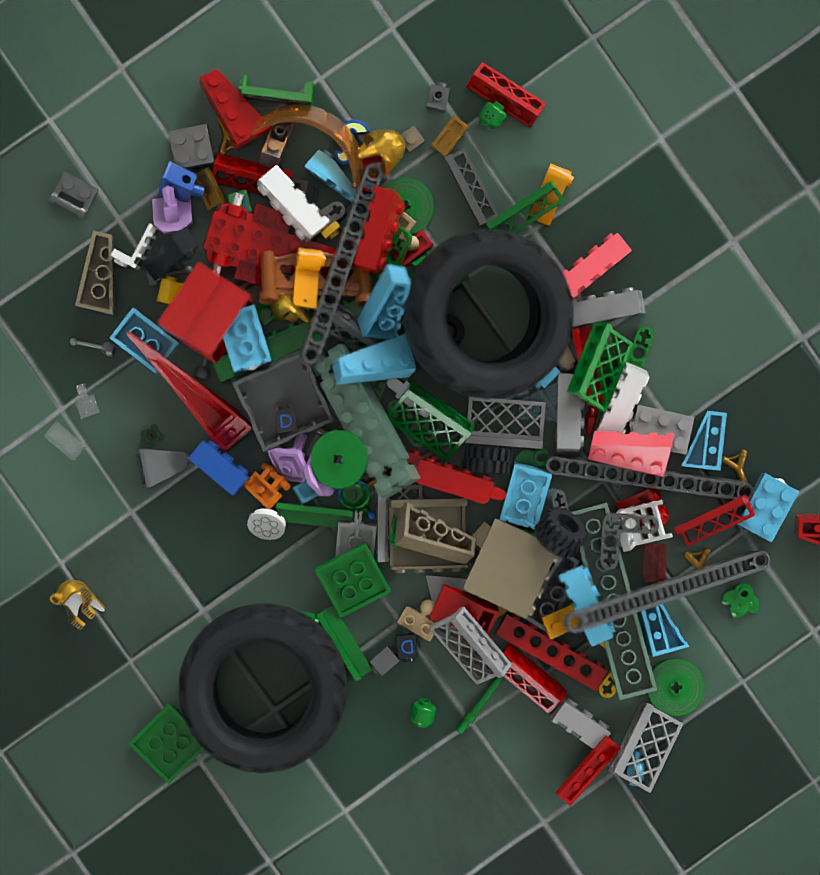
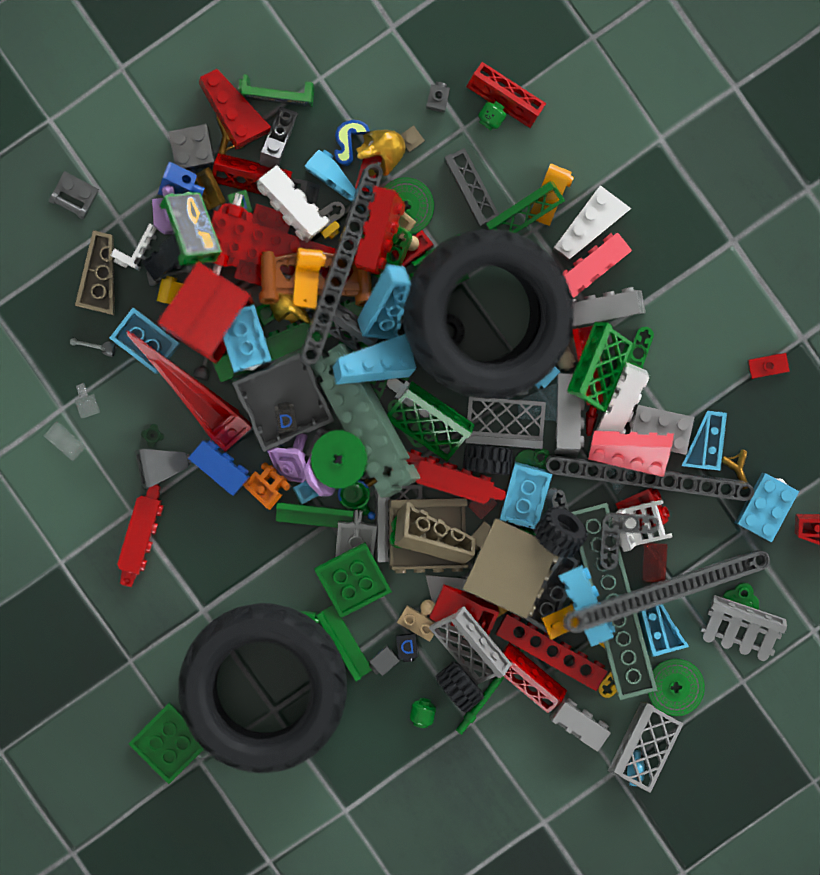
(71, 596): pearl gold piece -> none
(138, 535): none -> red hinge
(191, 228): none -> panel
(266, 524): white tile -> none
(321, 120): clear orange windscreen -> none
(449, 136): pearl gold plate -> none
(459, 687): none -> black tyre
(481, 509): none -> clear red brick
(588, 770): red fence -> none
(595, 217): none -> white wedge
(697, 563): pearl gold piece -> none
(734, 504): red fence -> none
(735, 615): none -> light grey fence
(768, 365): none -> red plate

